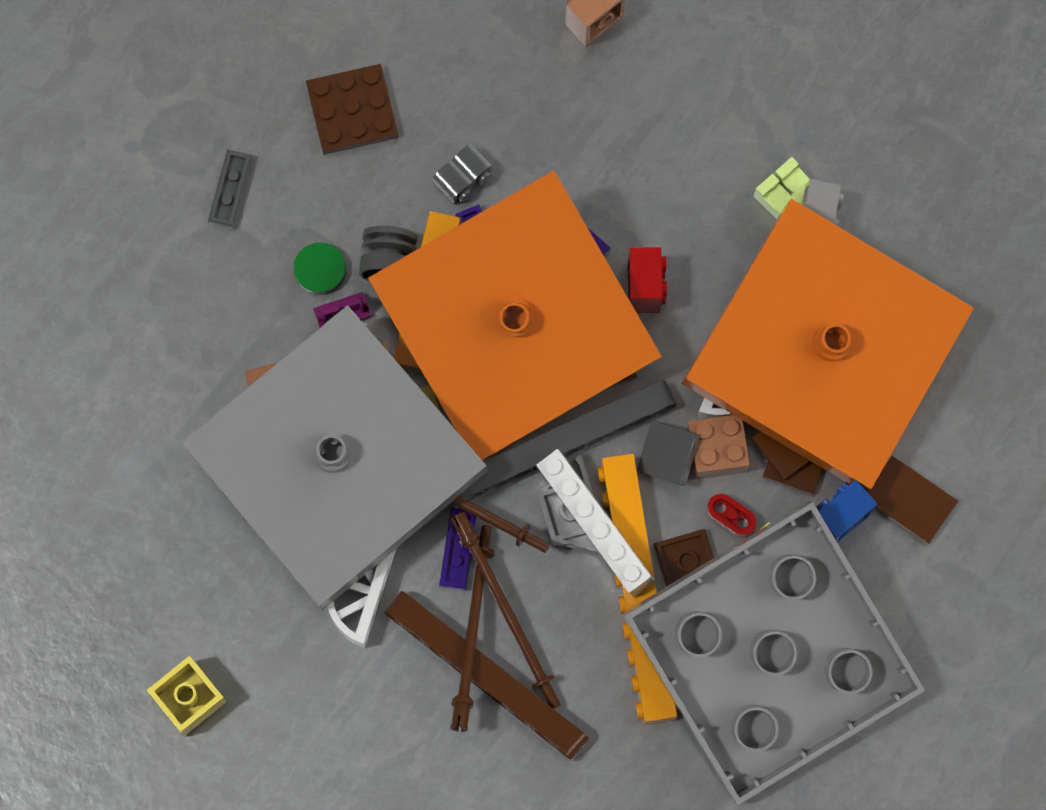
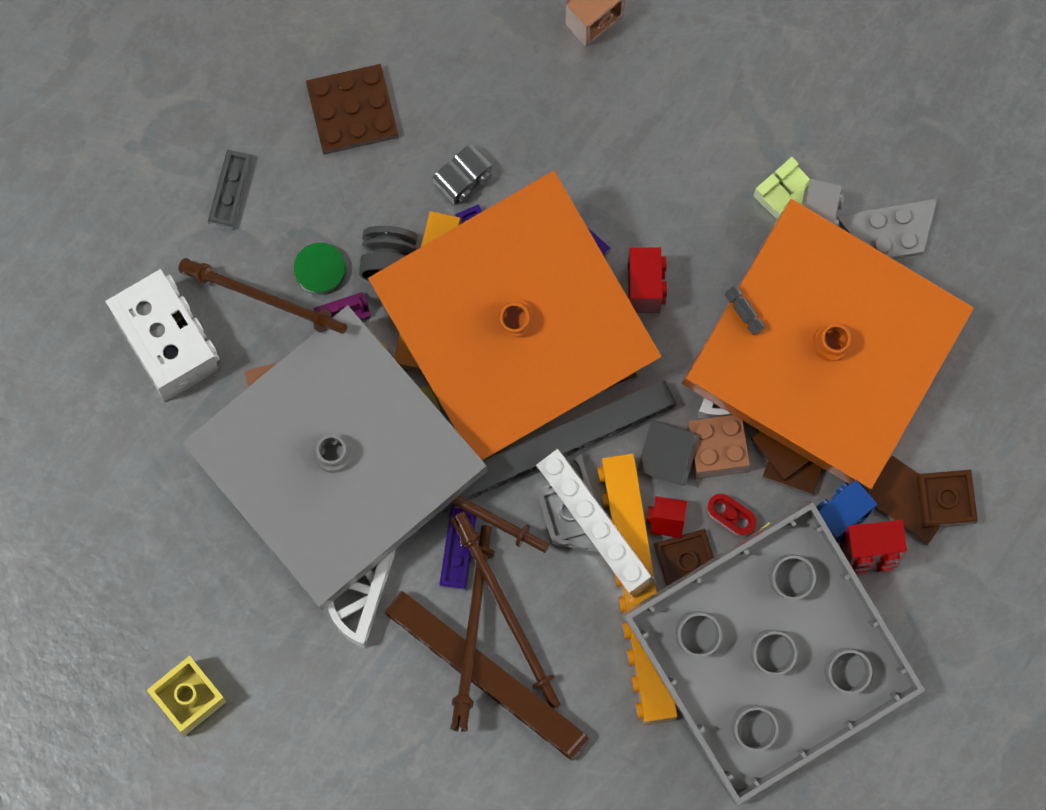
(164, 334): none -> white piece
(203, 273): none -> reddish brown bar
(667, 516): none -> red brick
(745, 310): none -> dark grey axle
(874, 546): none -> red brick
(893, 230): none -> light grey wing
(947, 498): none -> reddish brown tile

